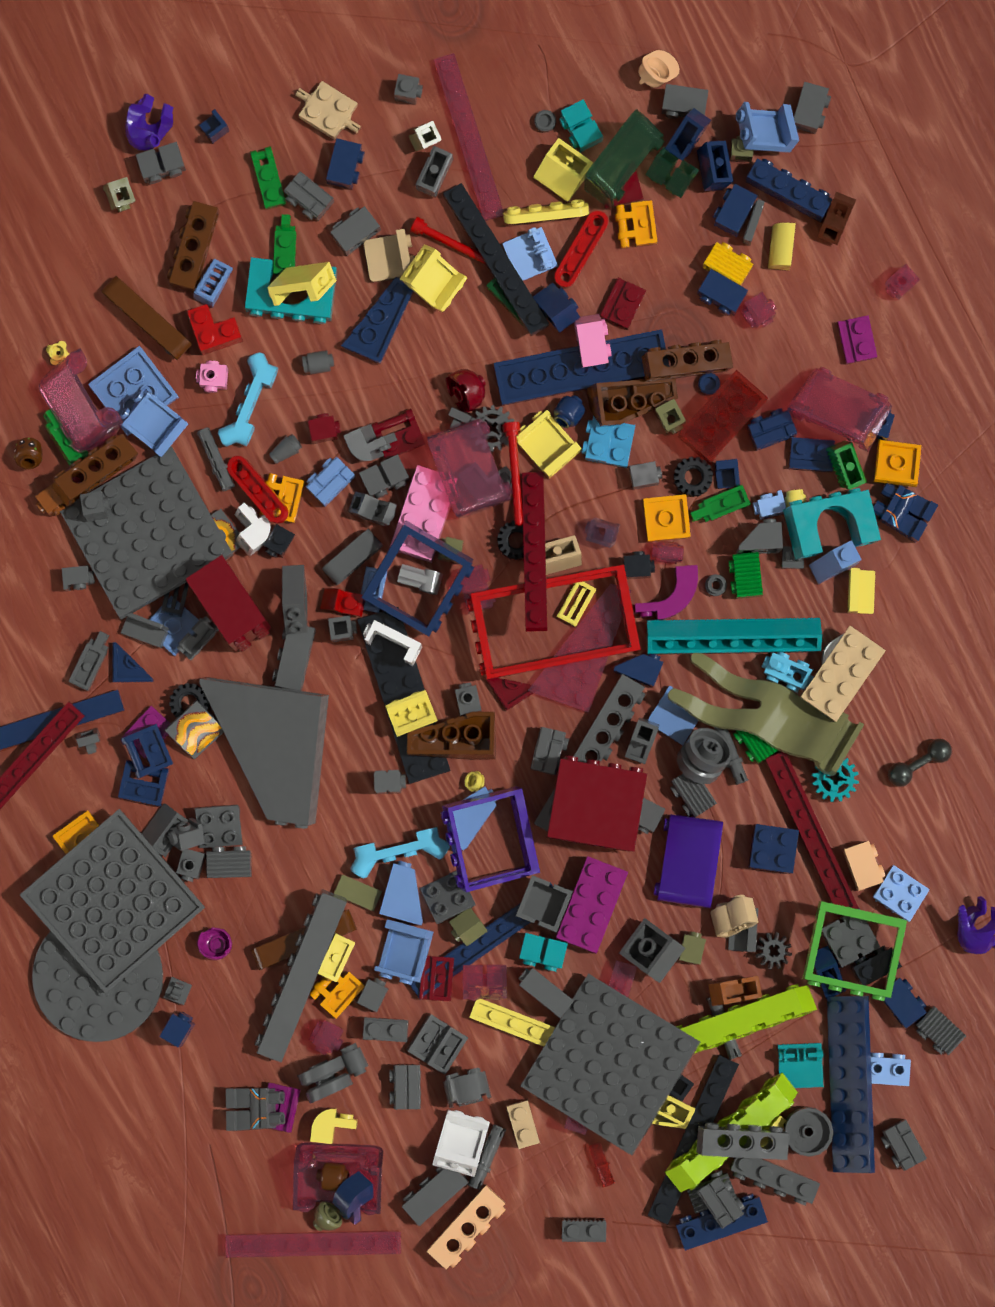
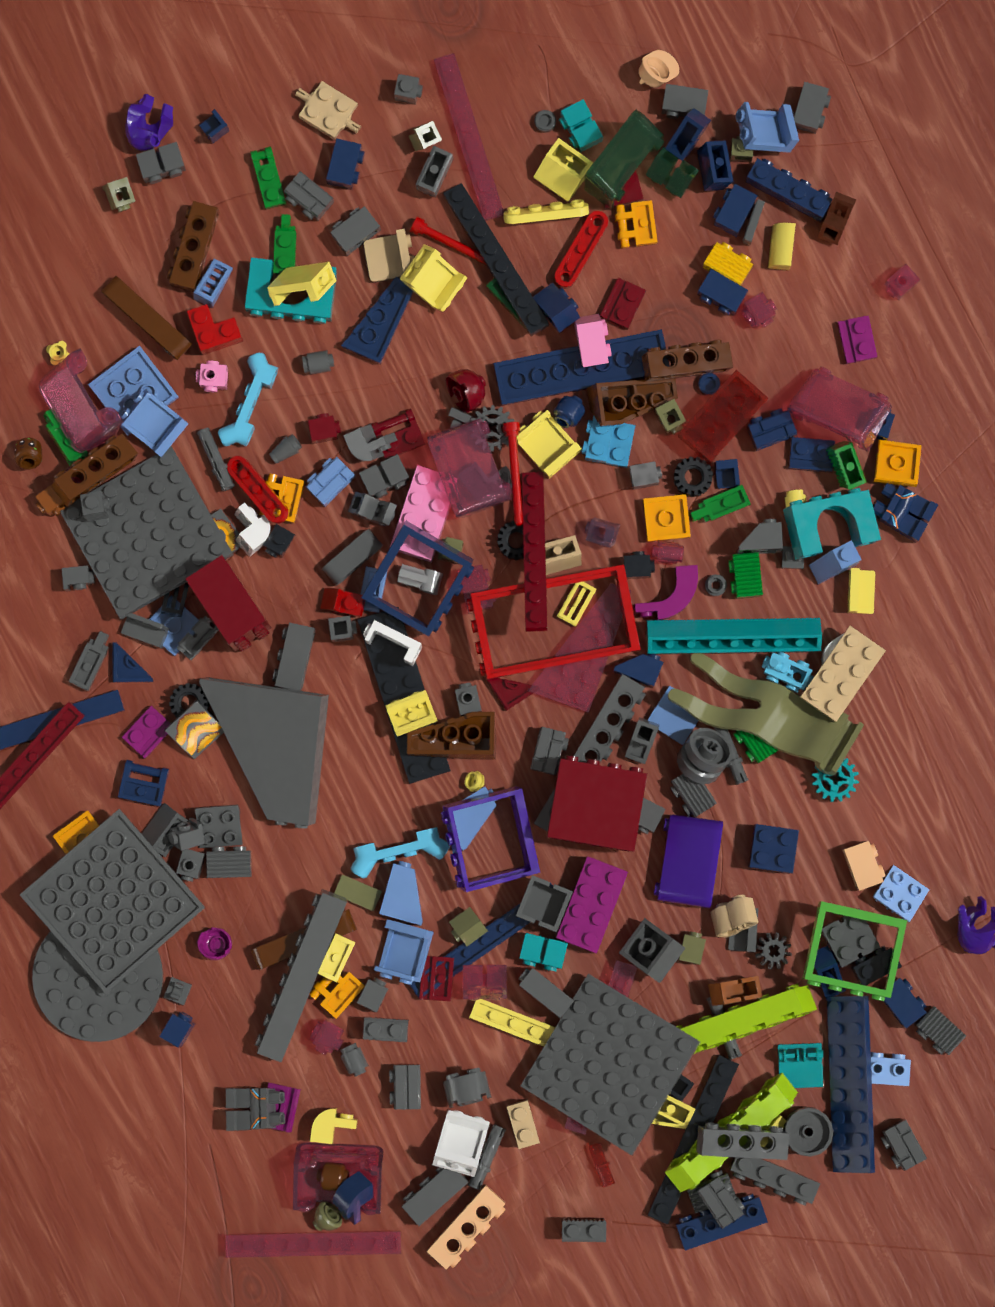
(89, 739): dark grey tile -> none
(153, 747): dark blue plate -> none
(294, 599): dark grey window -> none
(325, 1079): dark grey wheel -> none
(389, 781): dark grey brick -> none
(437, 1043): dark grey slope -> none
(446, 898): dark grey hinge -> none
(530, 253): light blue hinge -> none
(769, 505): light blue brick -> none
(810, 831): dark red plate -> none
(901, 773): pearl dark grey piece -> none

